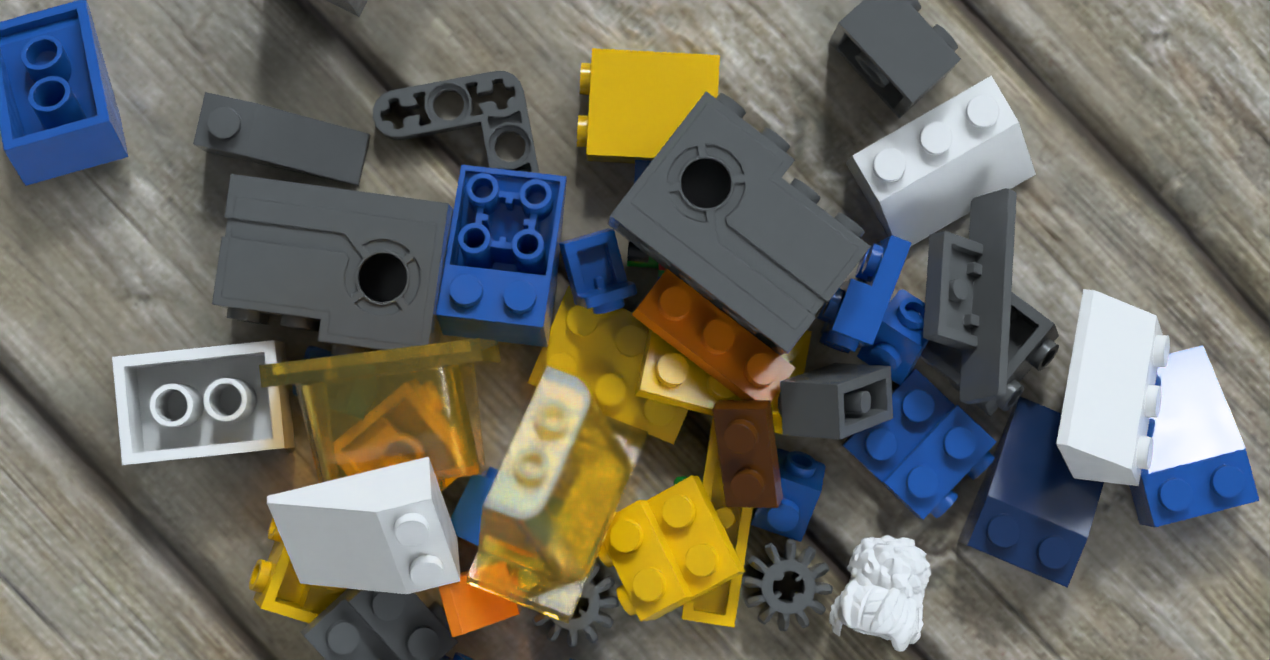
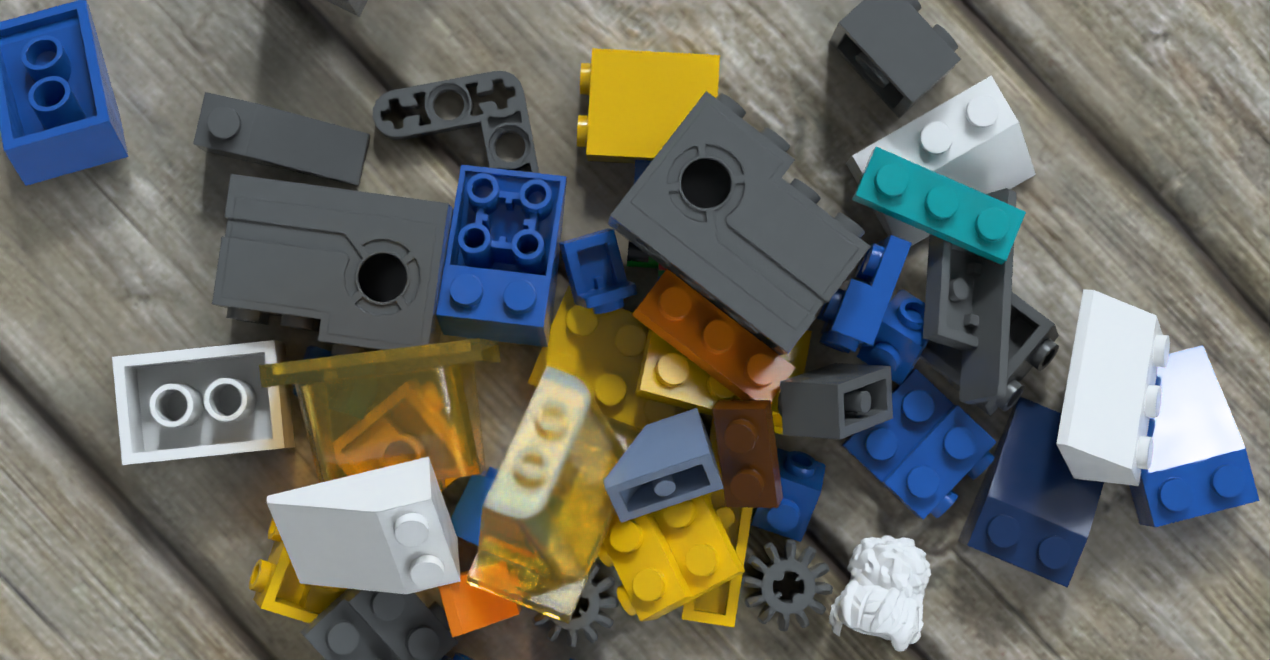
(664, 467): none -> sand blue slope
(939, 205): none -> teal plate

